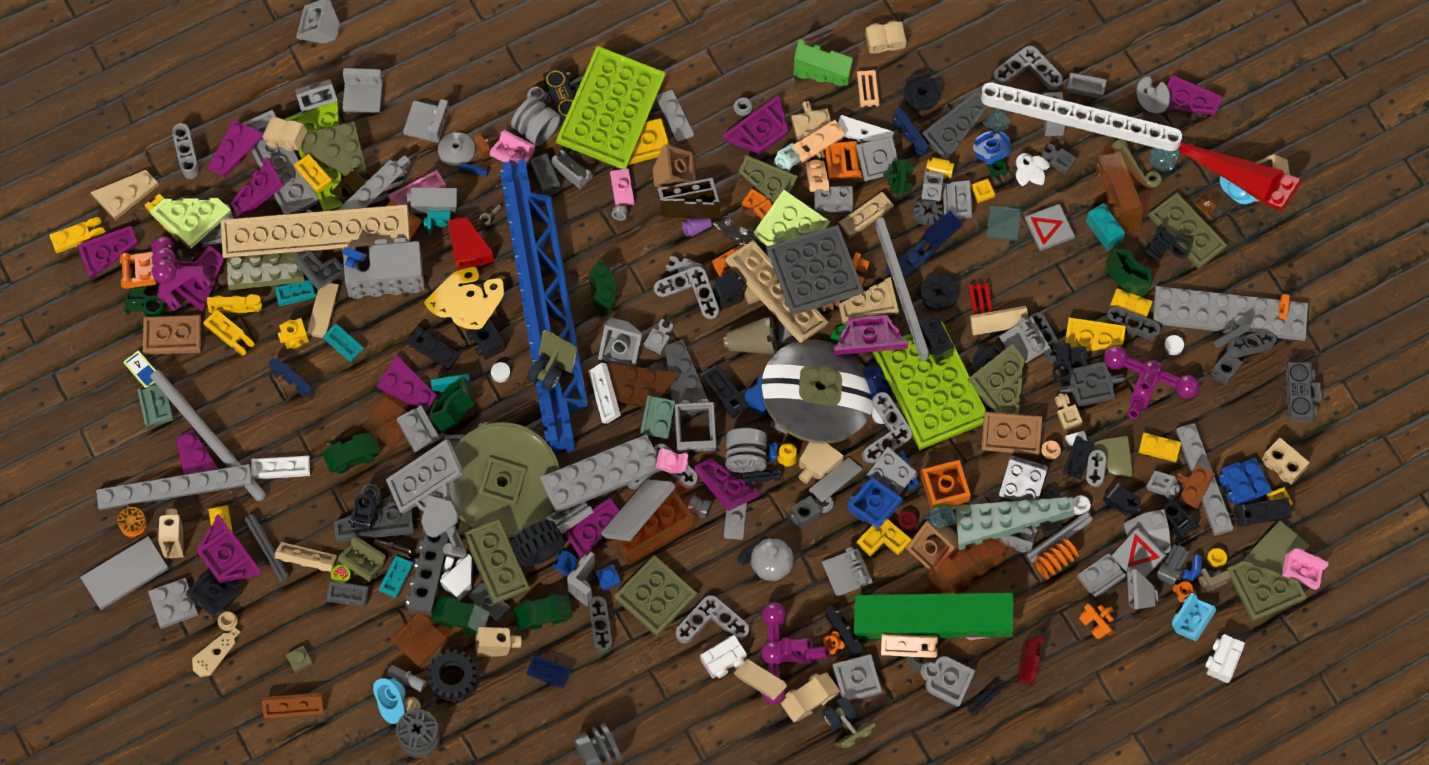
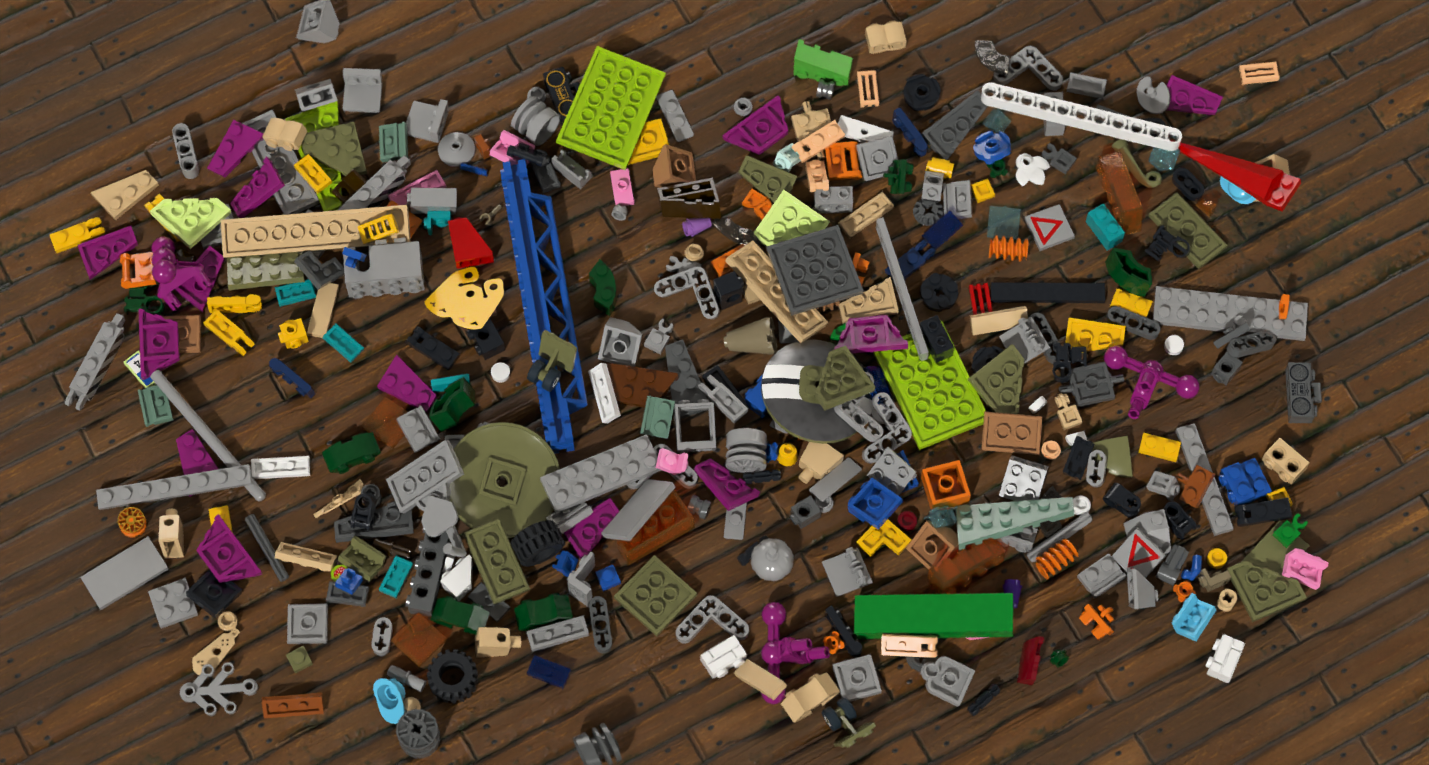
(96, 362): none -> light grey hinge
(157, 343): none -> magenta wing
(215, 689): none -> light grey plant
(307, 623): none -> light grey tile
(339, 499): none -> tan piece
(349, 581): none -> blue tile
(377, 636): none -> light grey beam
(392, 223): none -> yellow slope
(393, 141): none -> sand green plate
(522, 151): none -> black plate
(557, 633): none -> light grey plate
(694, 252): none -> tan plate
(724, 399): none -> light grey hinge
(825, 89): none -> flat silver wheel
(842, 379): none -> olive plate
(849, 416): none -> light grey beam
(991, 57): none -> clear smoke tile
(1008, 248): none -> orange piece
(1014, 587): none -> dark purple cone
(1038, 404): none -> white tile
(1047, 292): none -> black tile
(1059, 657): none -> dark green plate
(1189, 184): none -> black plate
(1230, 596): none -> tan bush
(1273, 75): none -> light nougat tile
(1288, 532): none -> green plate

